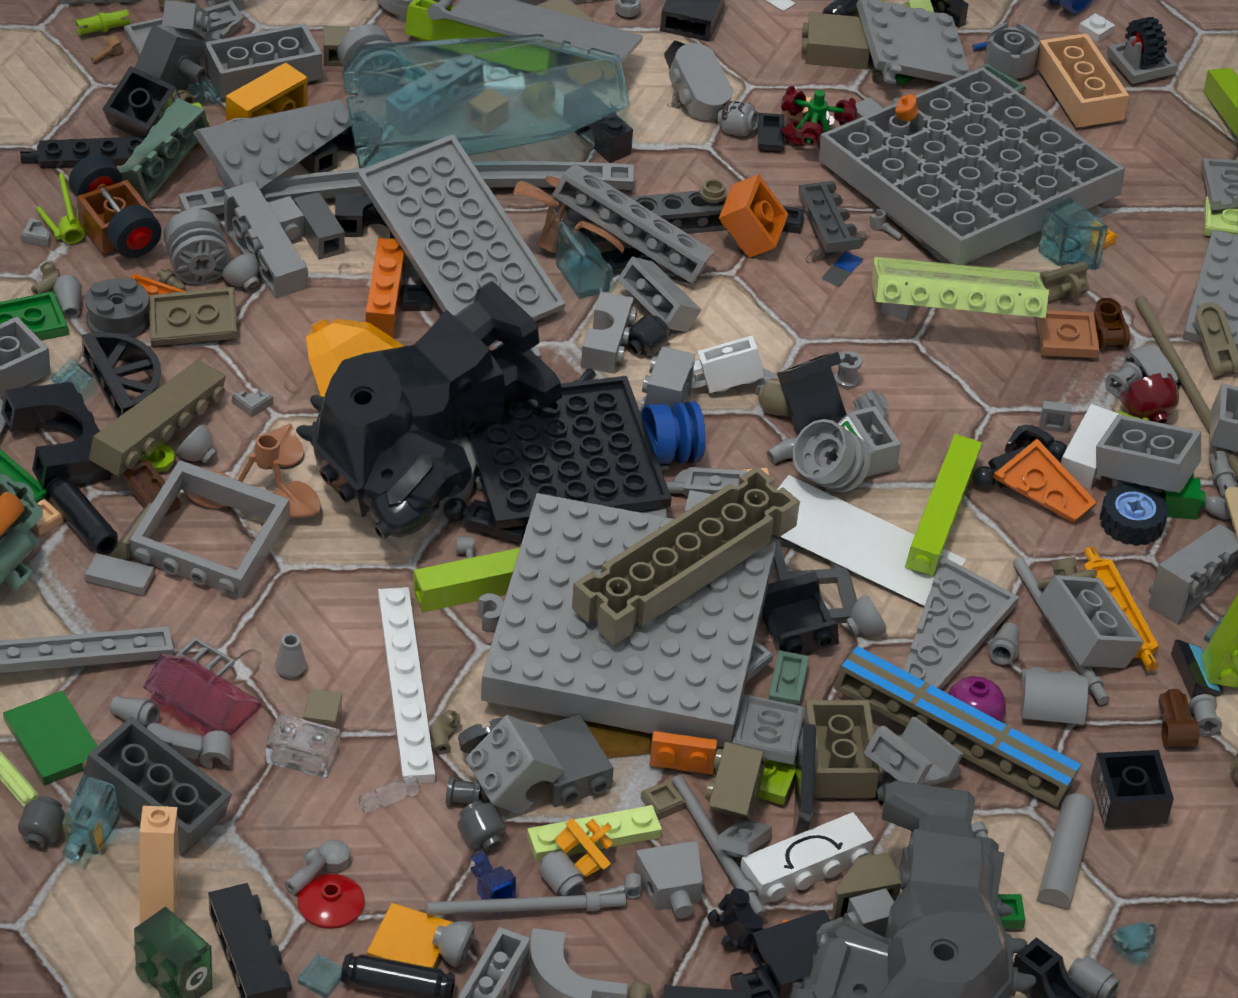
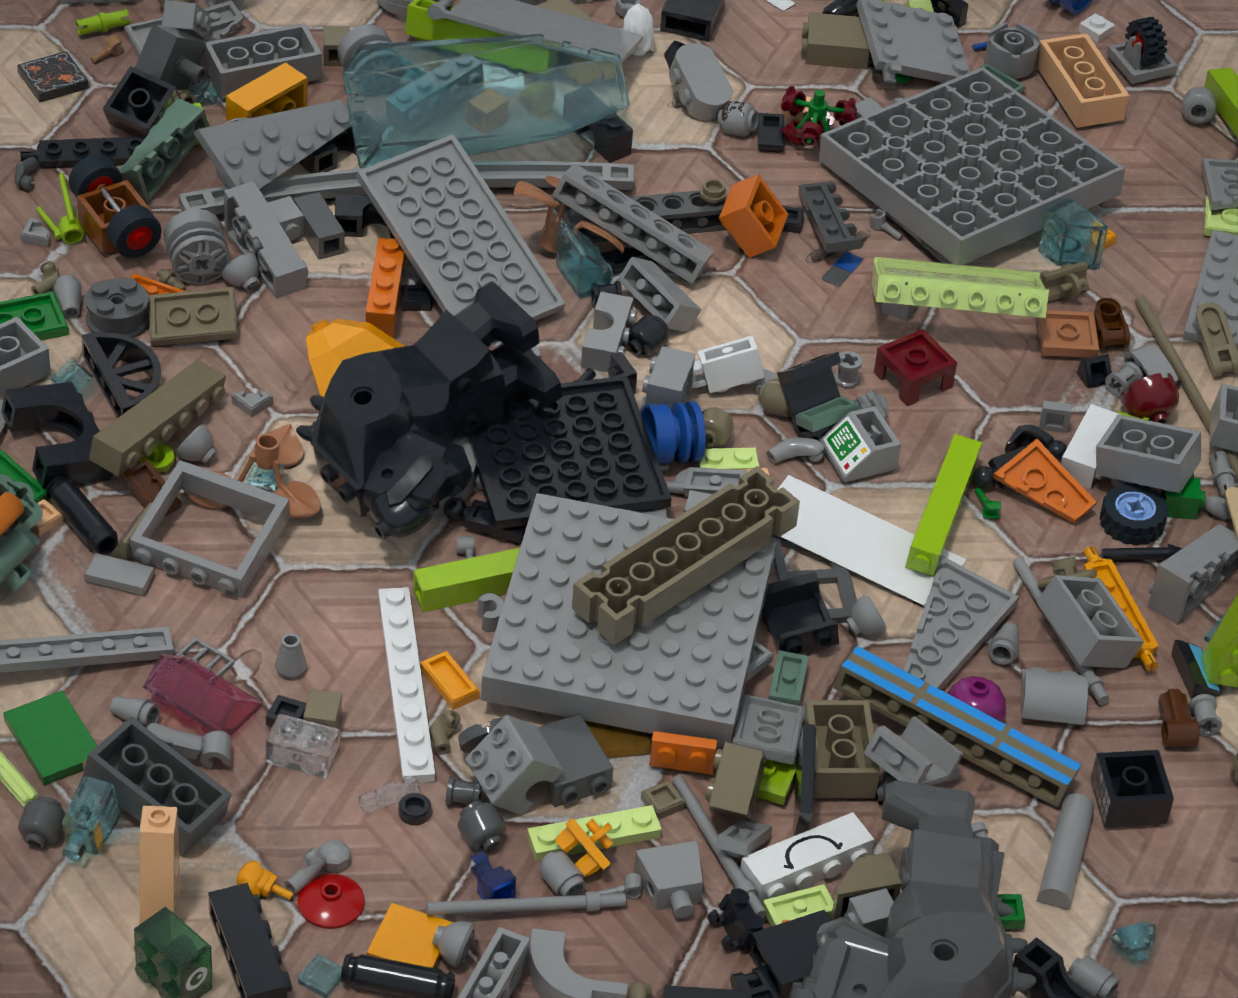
(22, 171): none -> dark grey arm
(52, 76): none -> black tile
(261, 880): none -> light orange piece
(263, 478): none -> clear light blue plate
(285, 706): none -> black plate
(414, 809): none -> black tile
(449, 680): none -> light orange tile
(615, 288): none -> black bush
(621, 367): none -> black bracket
(640, 21): none -> white piece
(718, 427): none -> dark tan head
(729, 458): none -> yellowish green plate
(798, 904): none -> yellowish green plate
(826, 414): none -> sand green tile
(831, 456): light grey wheel -> none
(907, 108): orange piece -> none
(915, 362): none -> dark red panel
(990, 509): none -> green hand
(1094, 370): none -> black slope
(1139, 553): none -> black piece
(1199, 105): none -> light grey head

